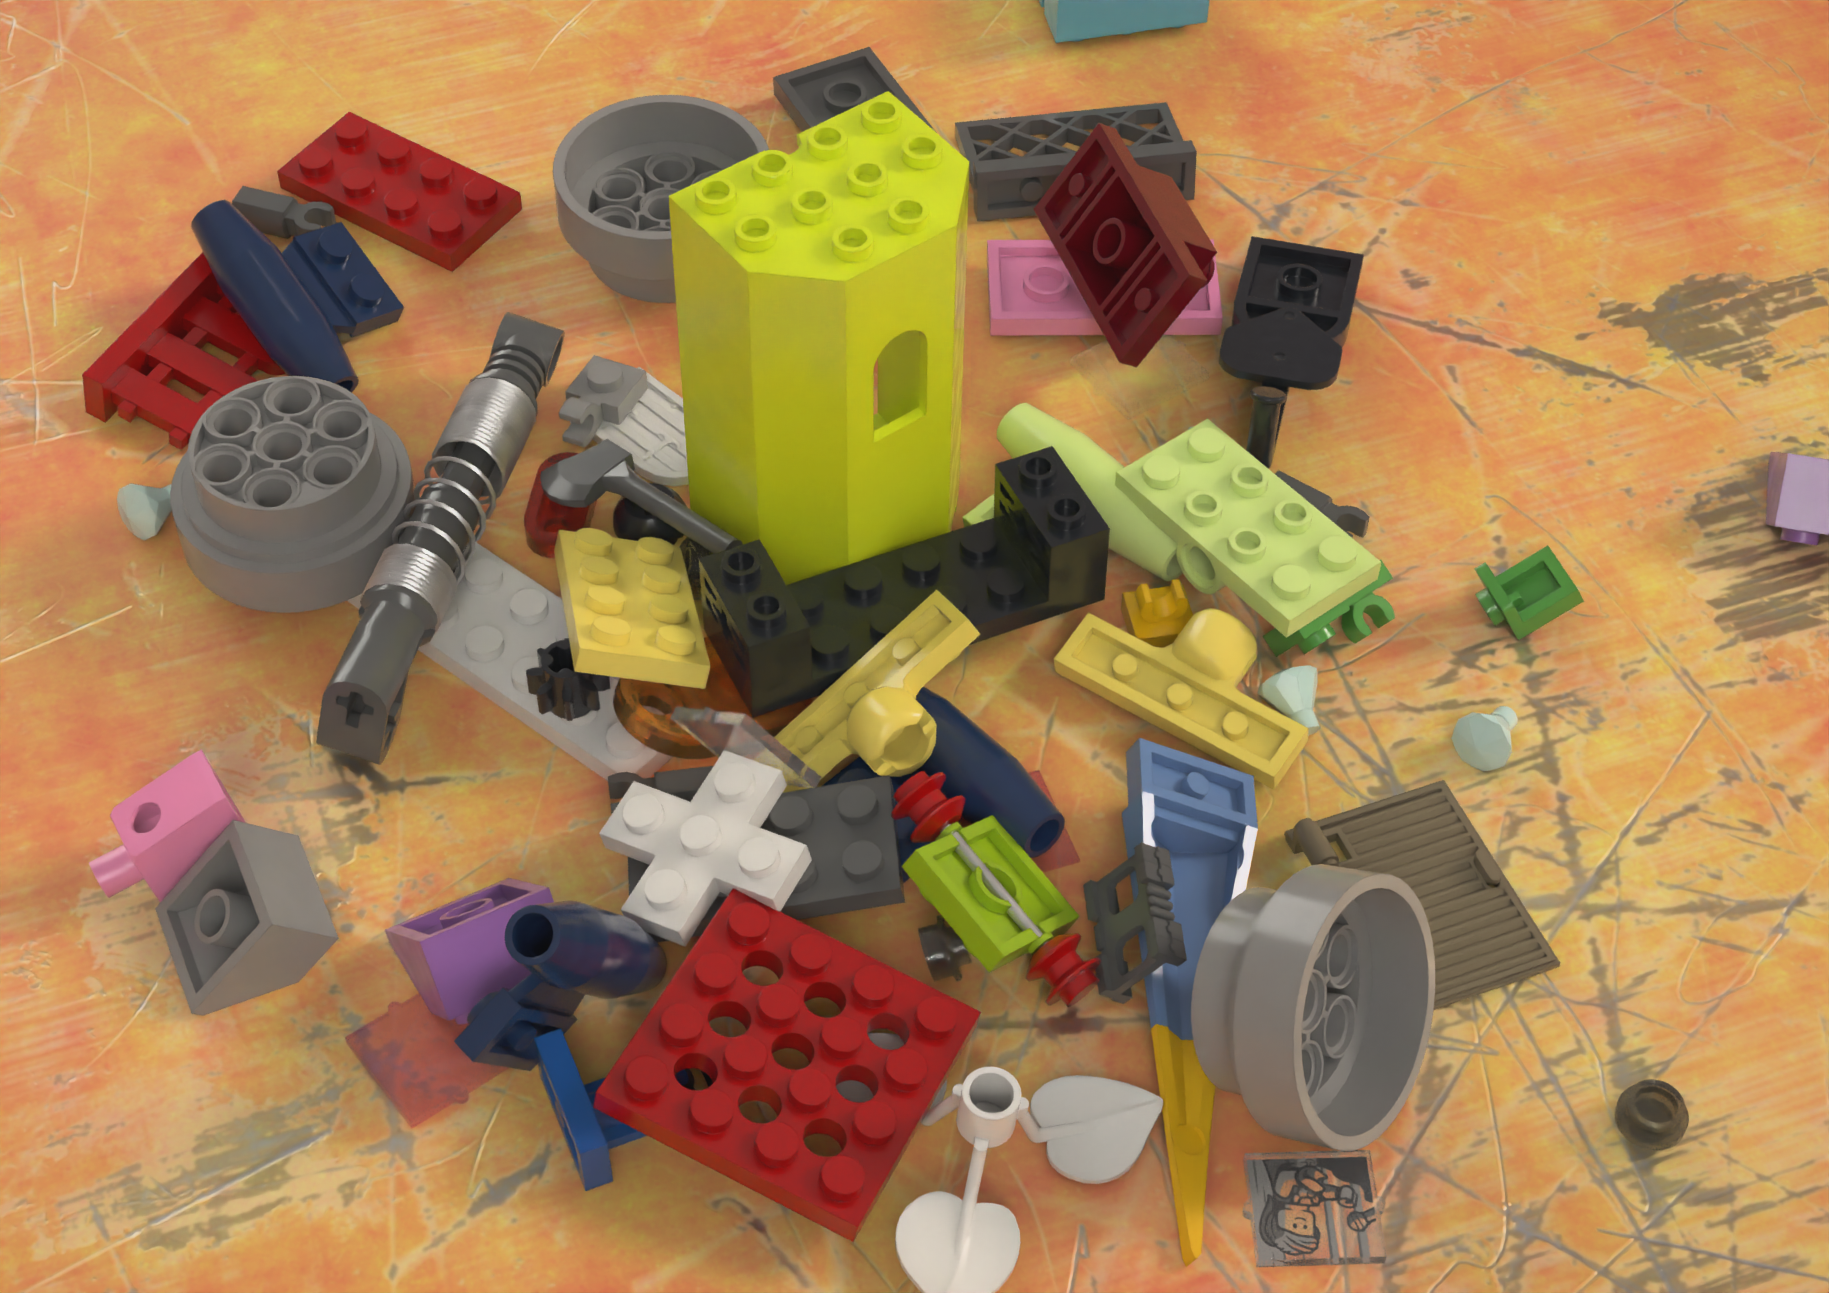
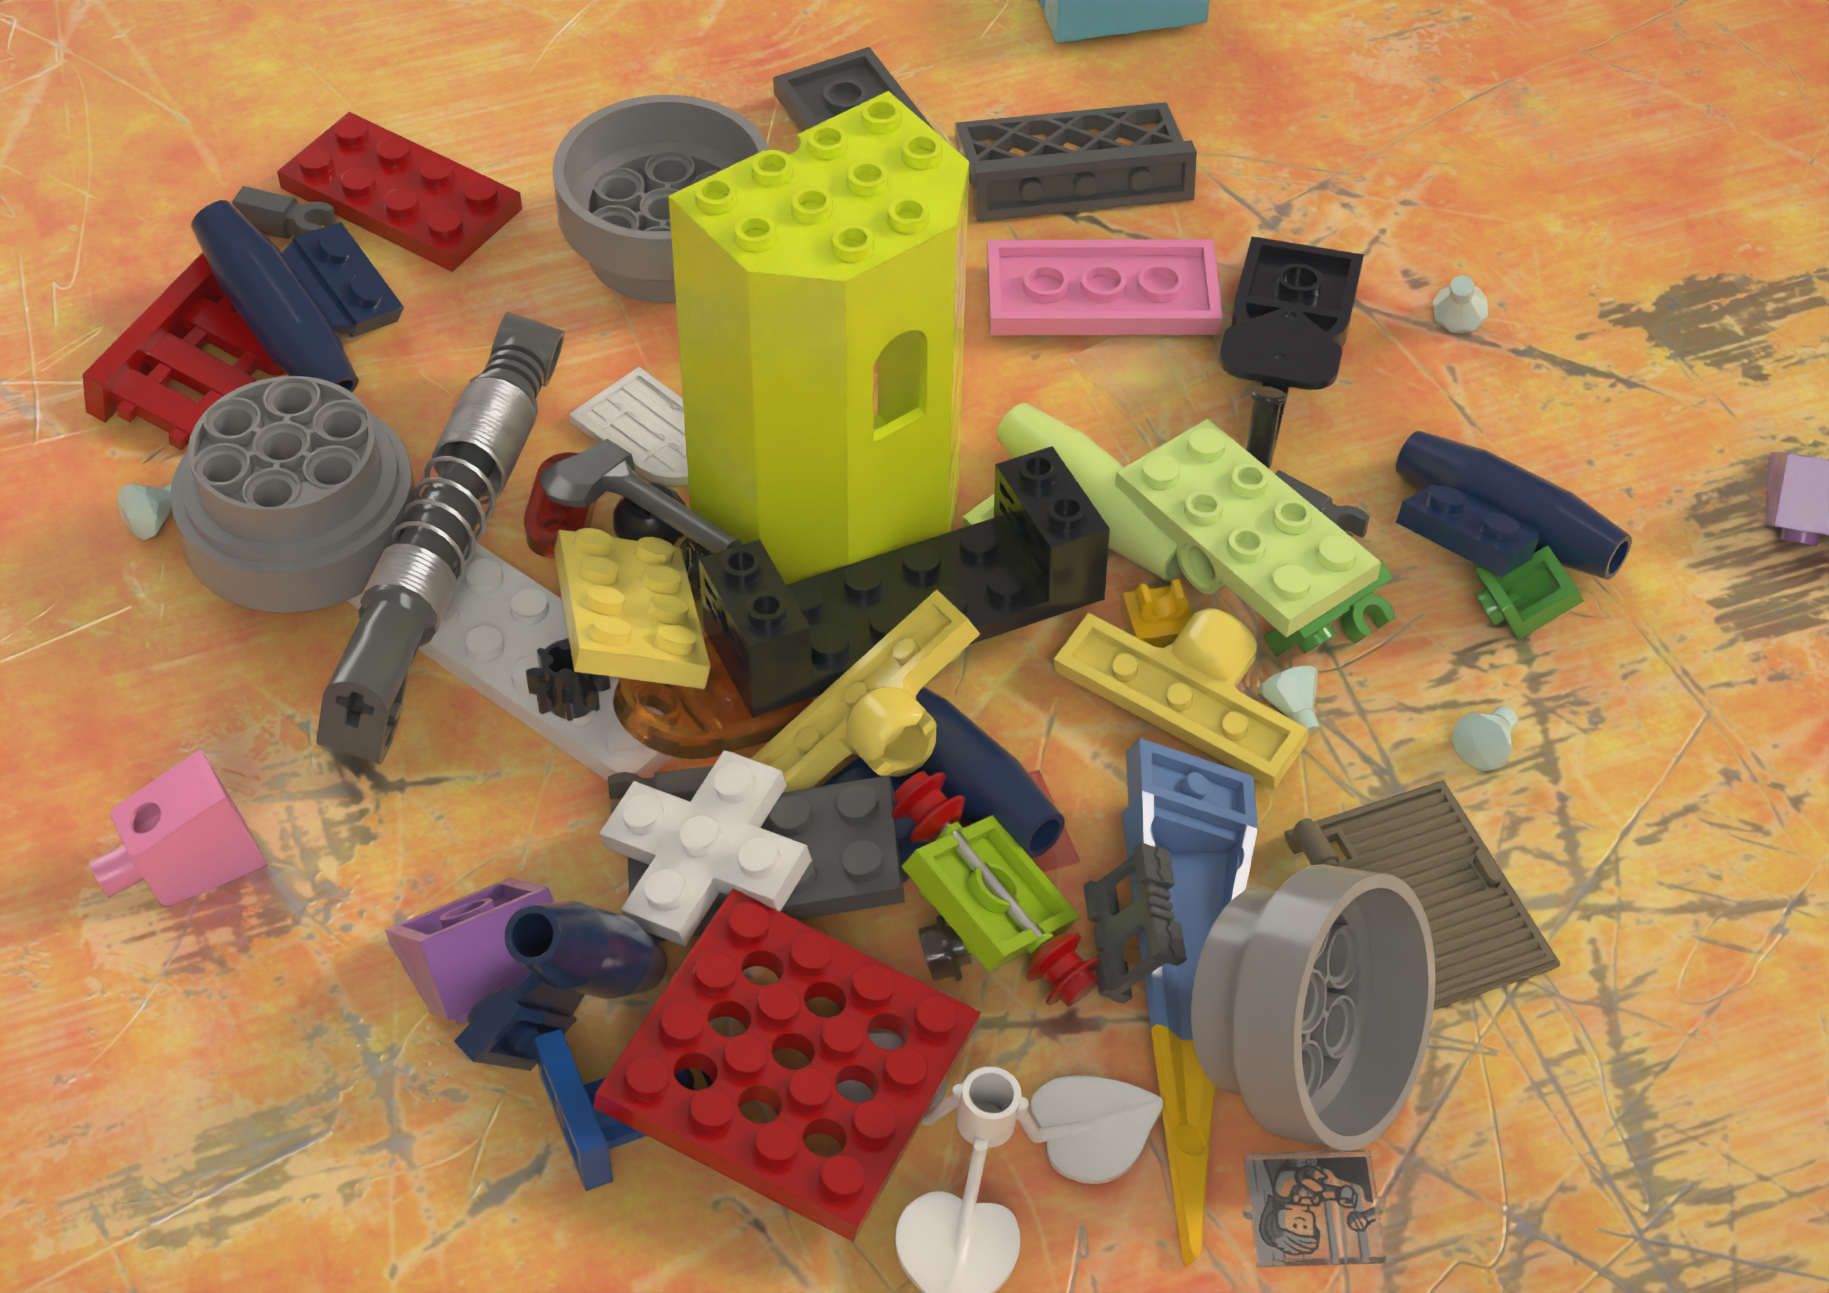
(245, 918): light grey slope -> none
(417, 1060): piece -> none
(600, 394): light grey plate -> none
(745, 738): clear piece -> none
(1126, 242): dark red brick -> none
(1460, 306): none -> light aqua rock
(1501, 511): none -> dark blue plate
(1652, 1115): clear smoke plate -> none

